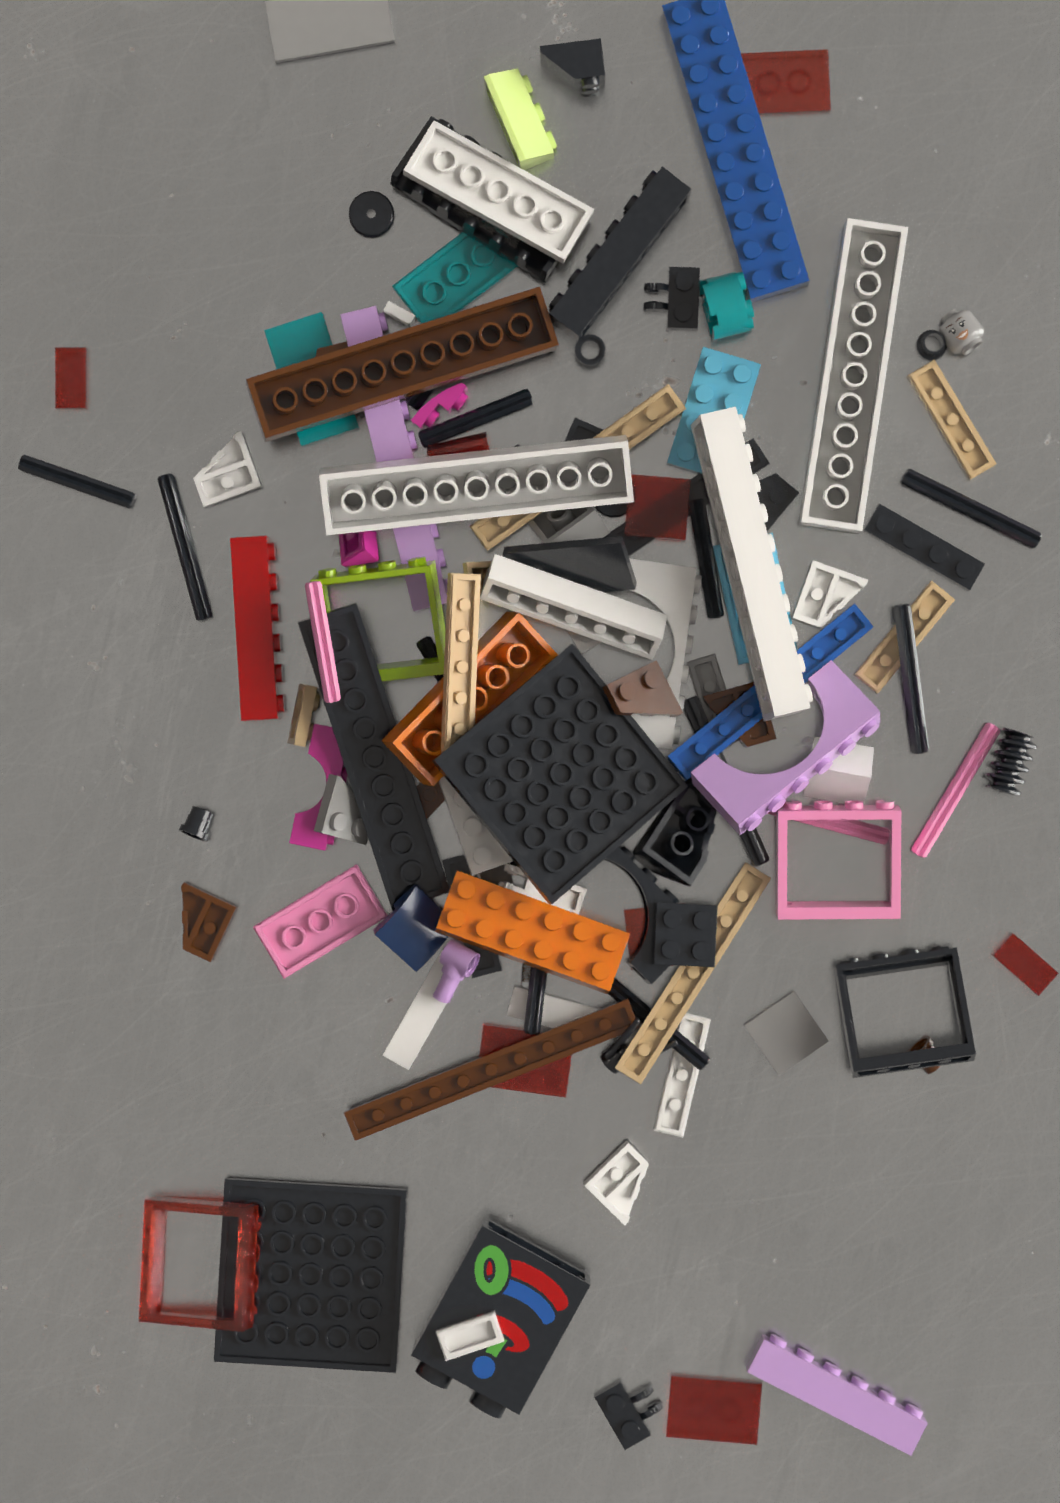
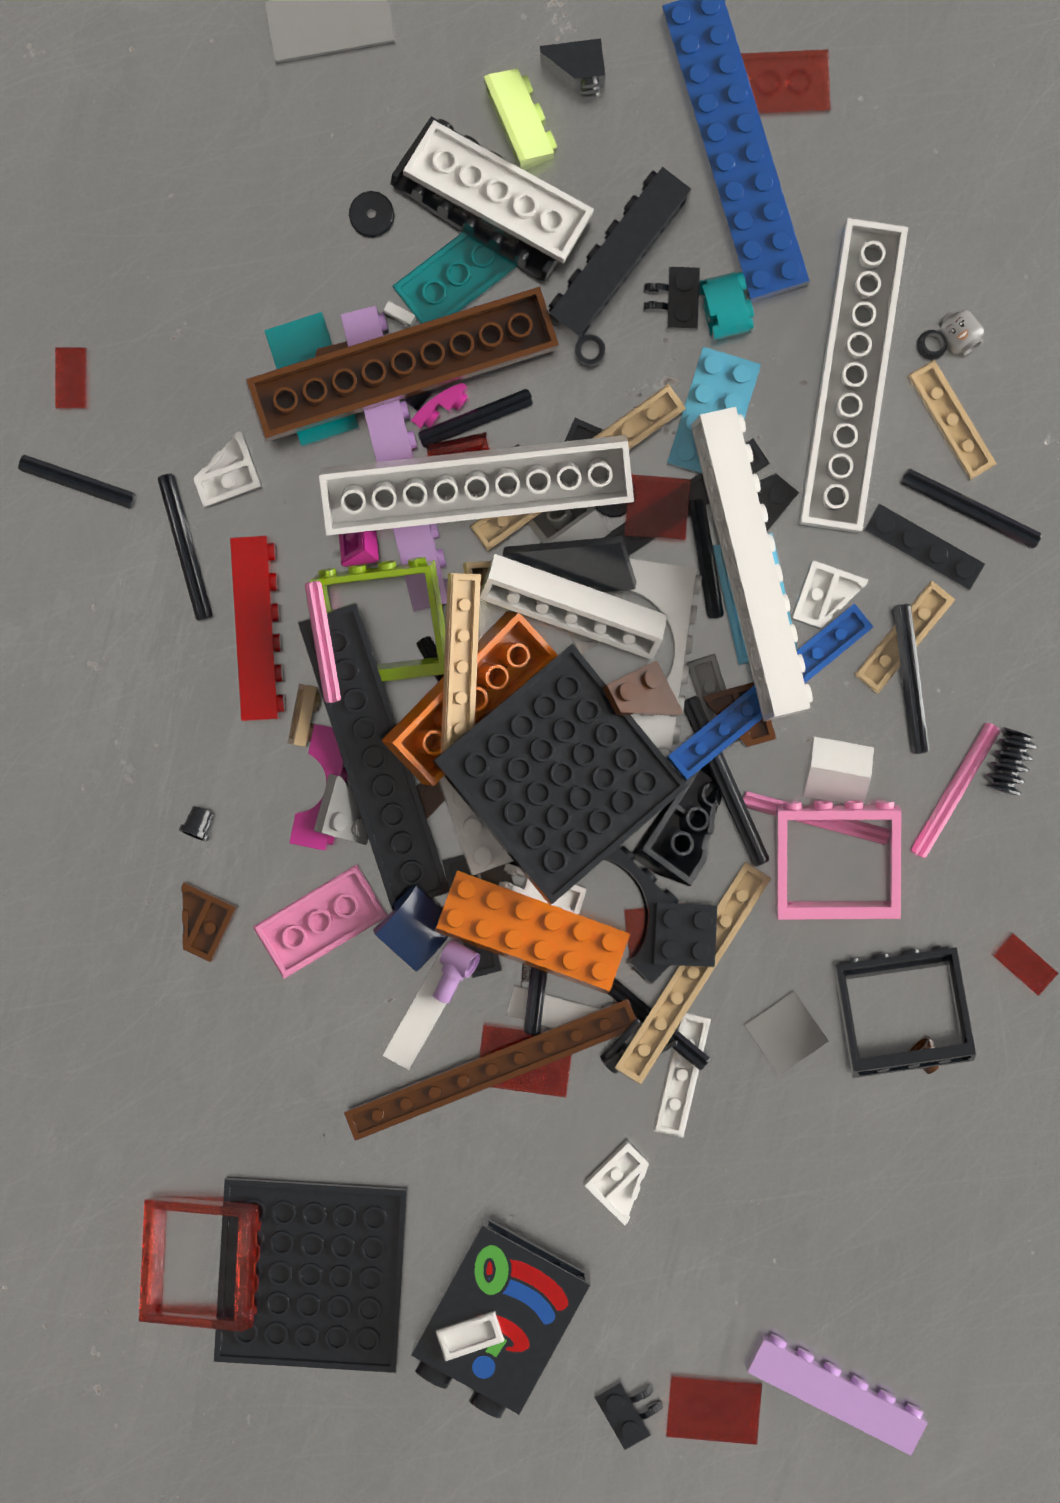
(747, 797): lavender arch -> none

